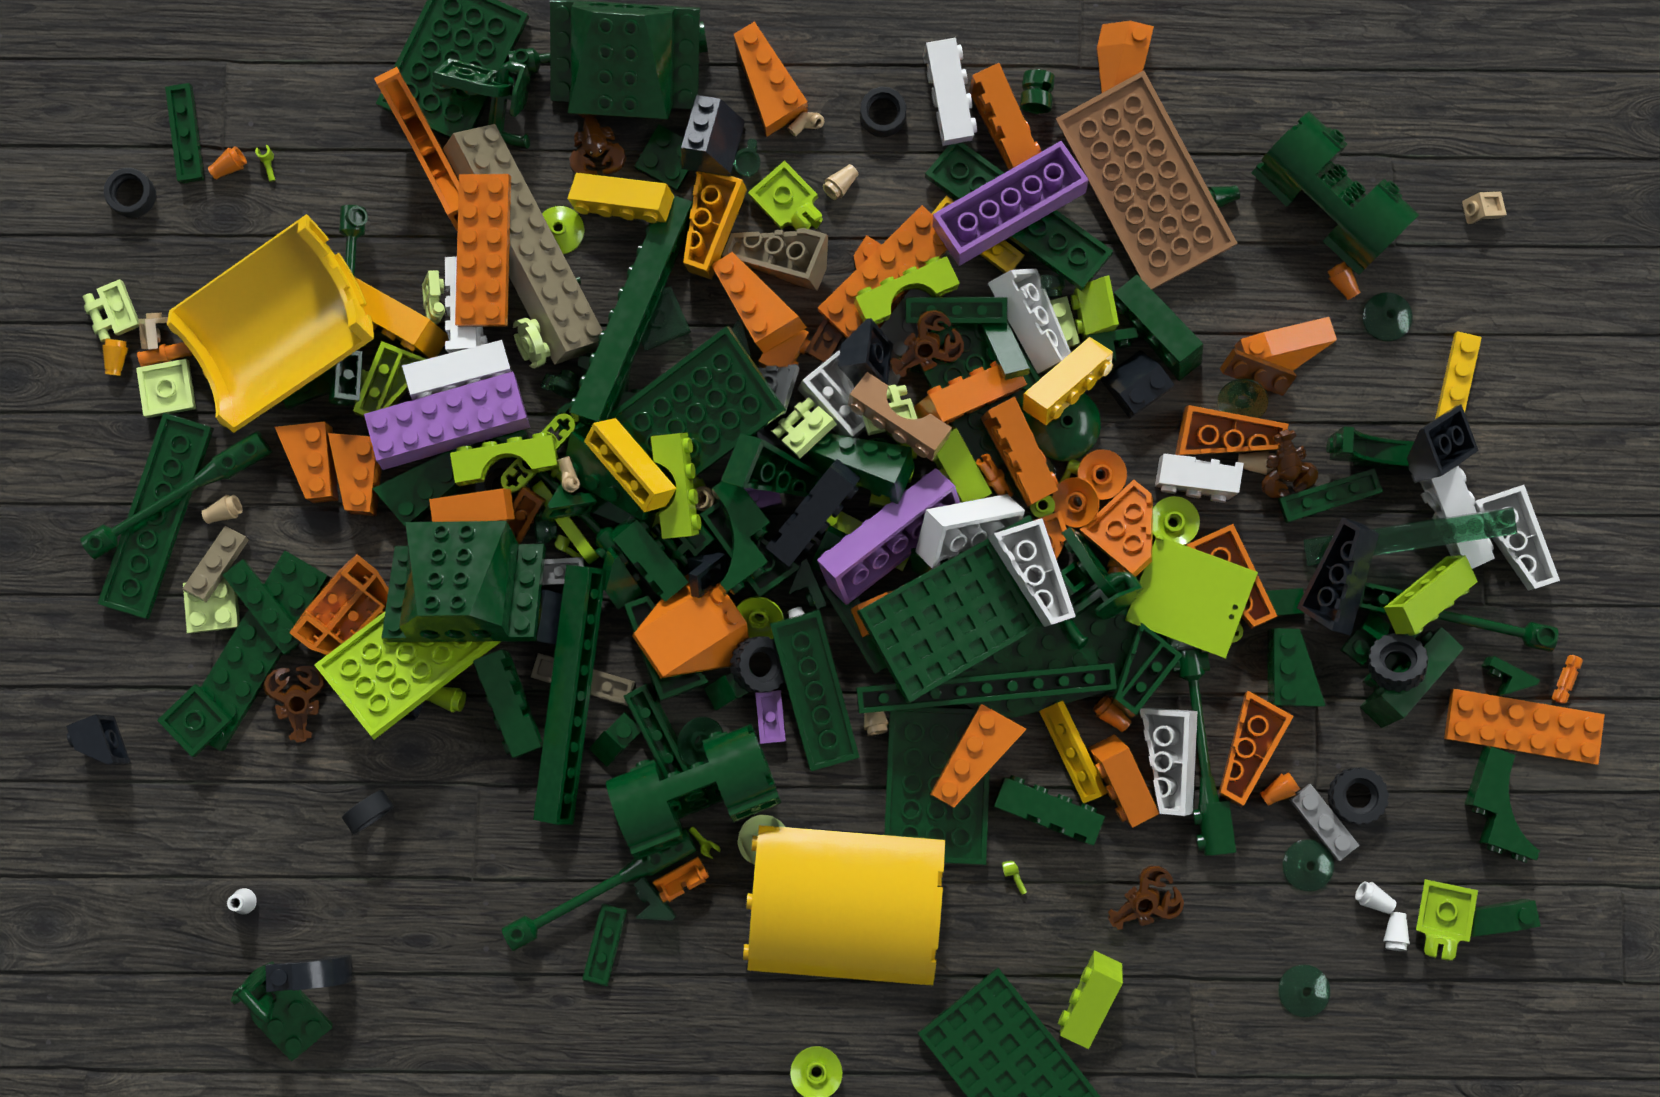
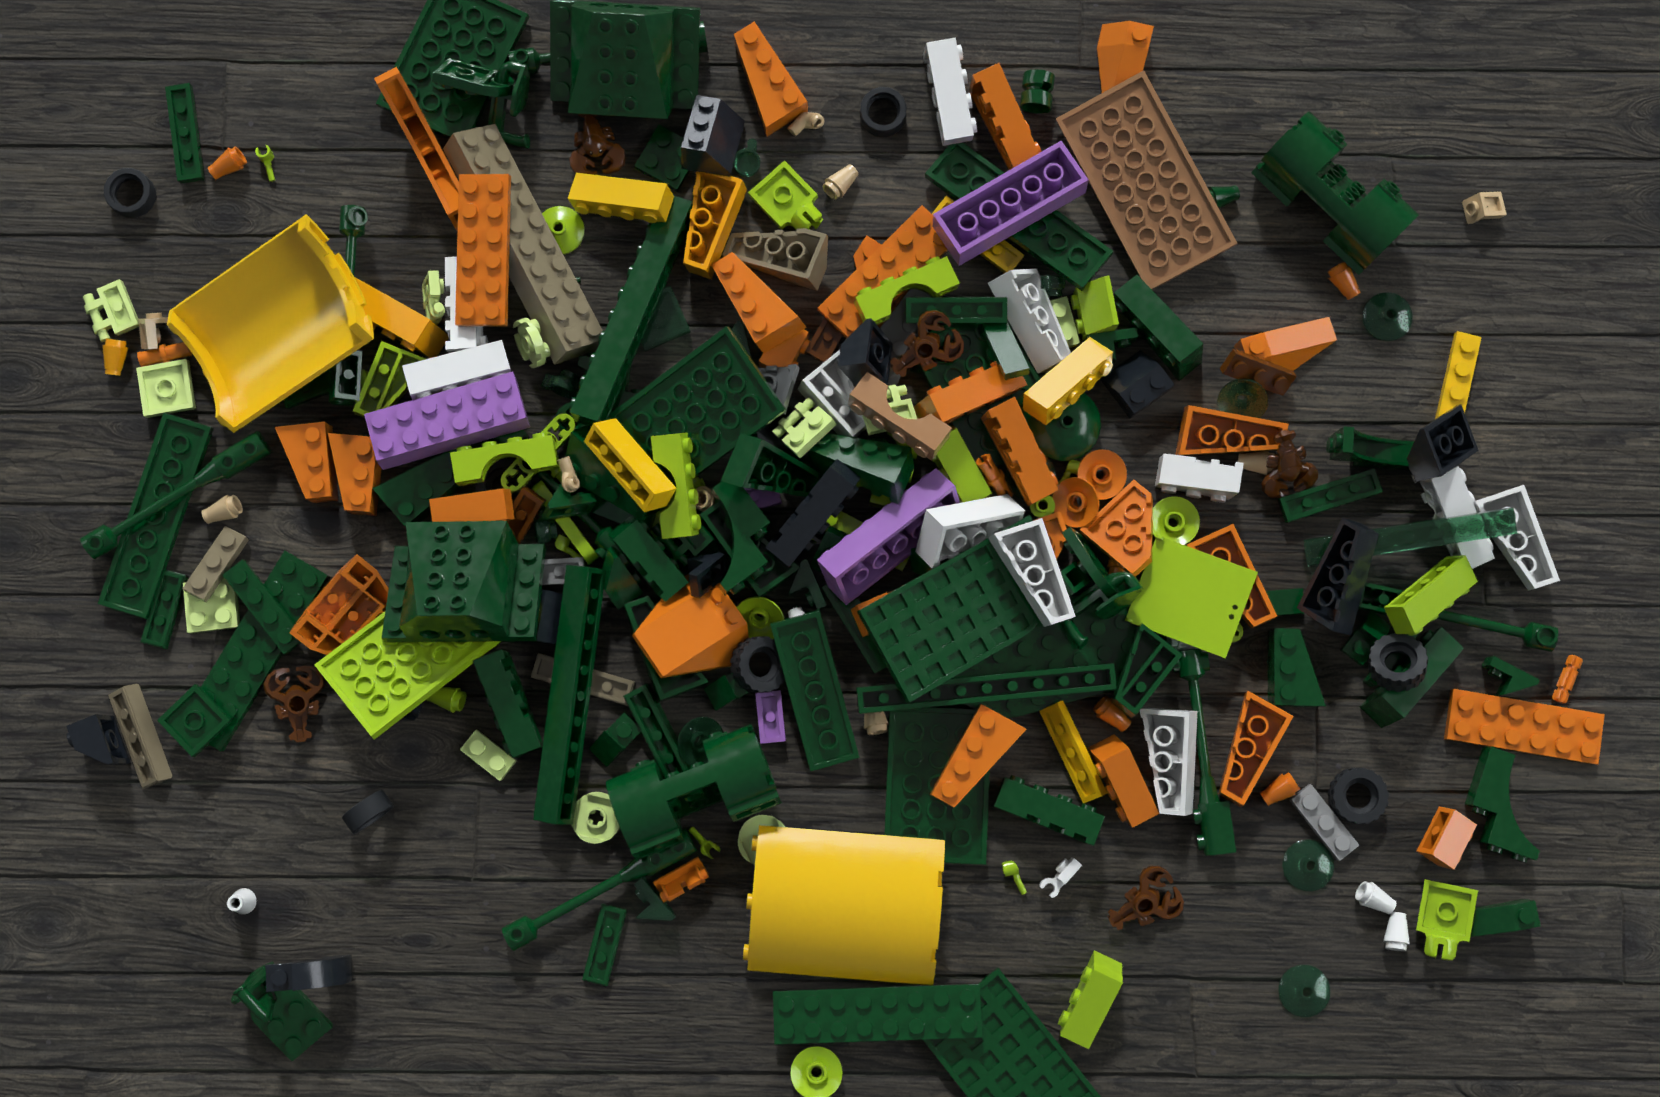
(140, 735): none -> dark tan slope
(164, 610): none -> dark green tile
(488, 755): none -> yellowish green plate
(584, 825): none -> yellowish green plate
(877, 1014): none -> dark green plate
(1066, 870): none -> white plate
(1446, 837): none -> orange brick

